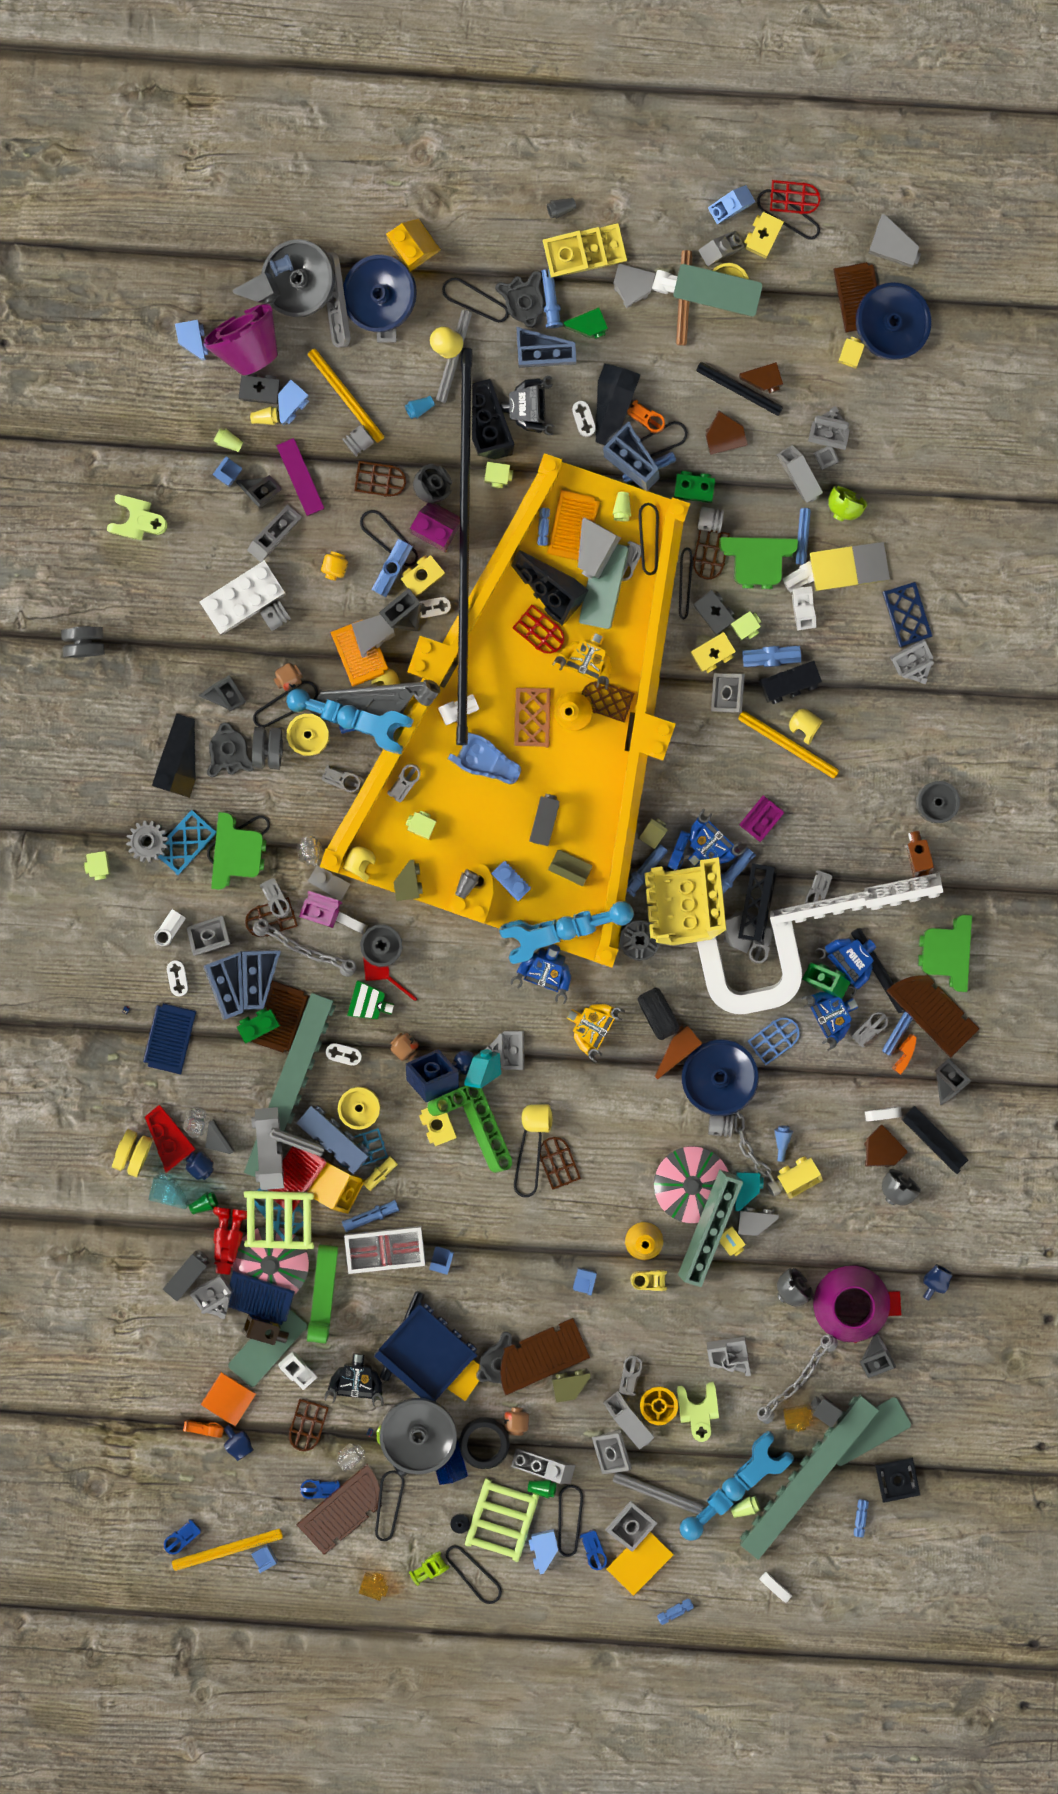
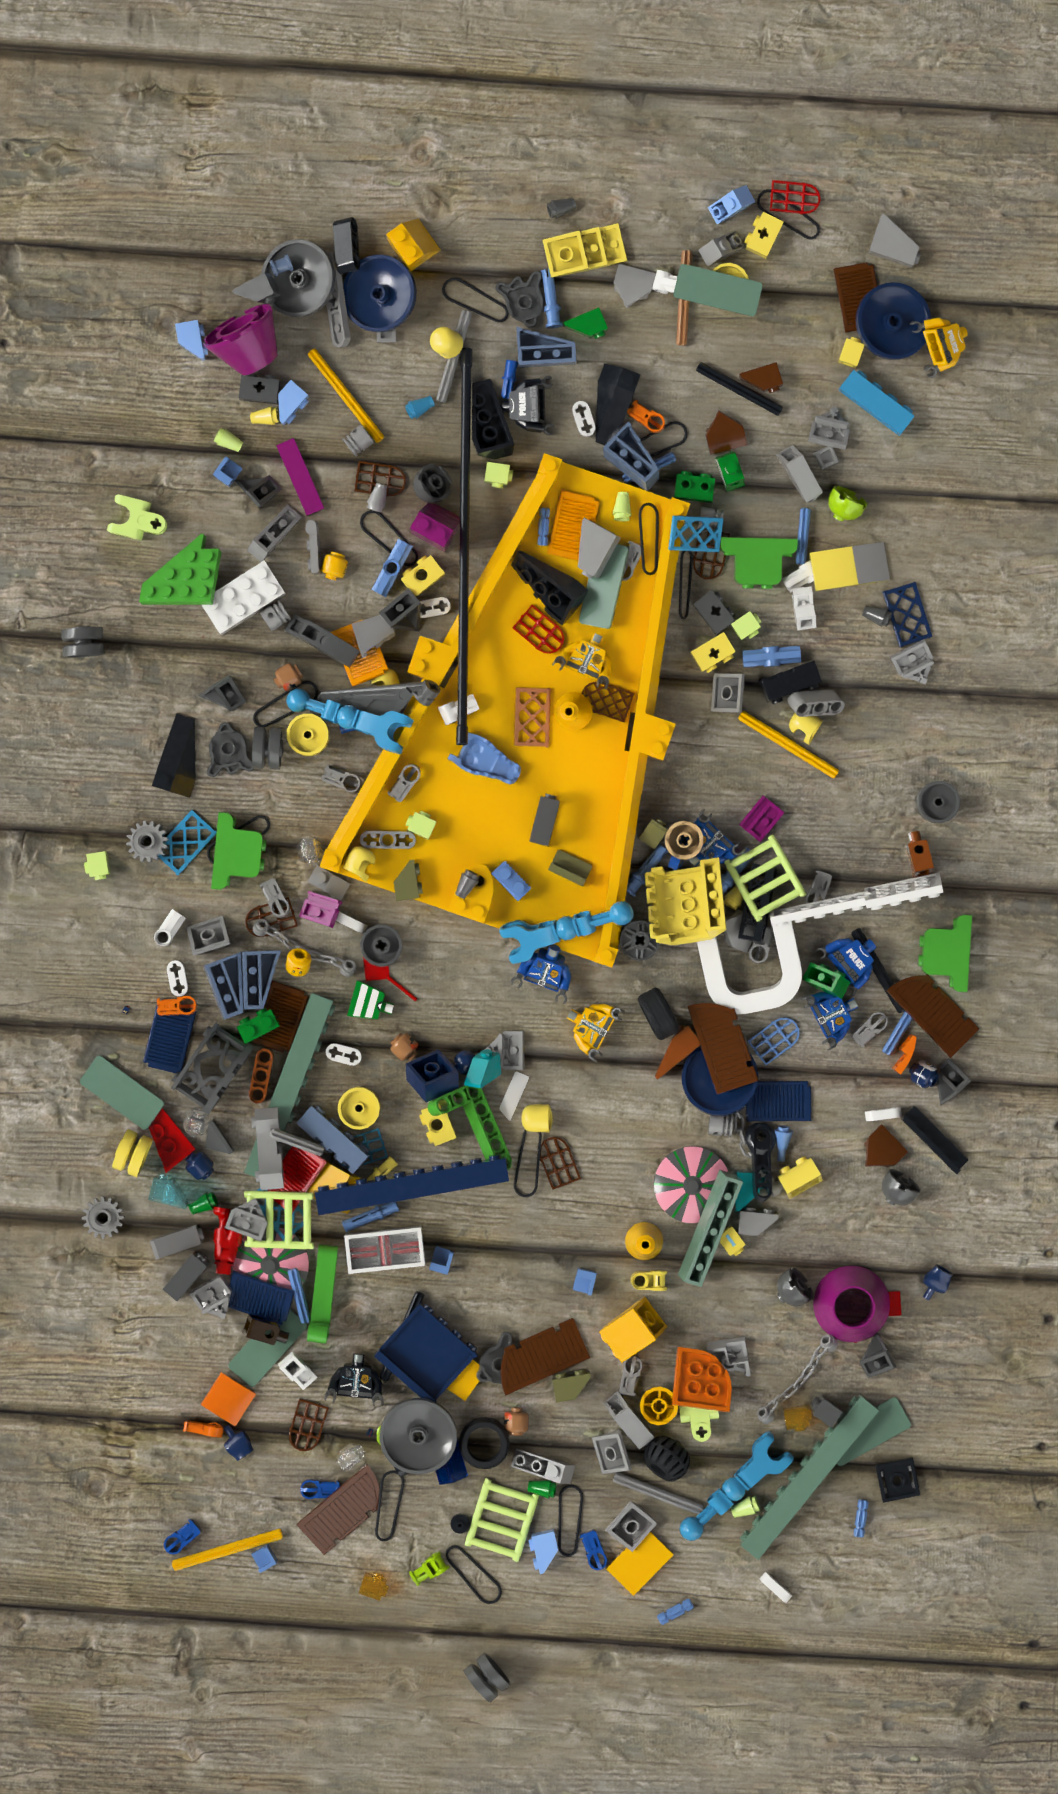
(113, 1217): none -> light grey gear
(122, 1092): none -> sand green piece
(172, 1006): none -> orange piece
(177, 1241): none -> light grey slope
(186, 578): none -> bright green wing
(237, 1060): none -> dark grey fence
(248, 1220): none -> light grey slope
(257, 1084): none -> dark orange beam
(298, 962): none -> yellow head
(299, 1295): none -> medium blue axle
(313, 546): none -> light grey hinge
(322, 640): none -> dark grey slope
(346, 245): none -> beam
(377, 498): none -> light grey cone
(392, 846): none -> light grey beam
(411, 1185): none -> dark blue brick
(487, 1677): none -> dark grey wheel
(509, 378): none -> blue axle
(513, 1094): none -> white sticker
(633, 1329): none -> yellow slope
(666, 1458): none -> black wheel
(673, 837): none -> tan brick
(701, 1381): none -> orange plate
(716, 534): none -> dark azure window
(722, 1046): none -> reddish brown piece
(730, 471): none -> green torso
(733, 898): none -> light yellow cone
(761, 1157): none -> black beam
(780, 1102): none -> dark blue window
(789, 875): none -> yellowish green bar
(816, 703): none -> light grey beam
(876, 402): none -> dark azure brick
(877, 615): none -> dark grey cone
(923, 1074): none -> dark blue head
(943, 341): none -> yellow torso

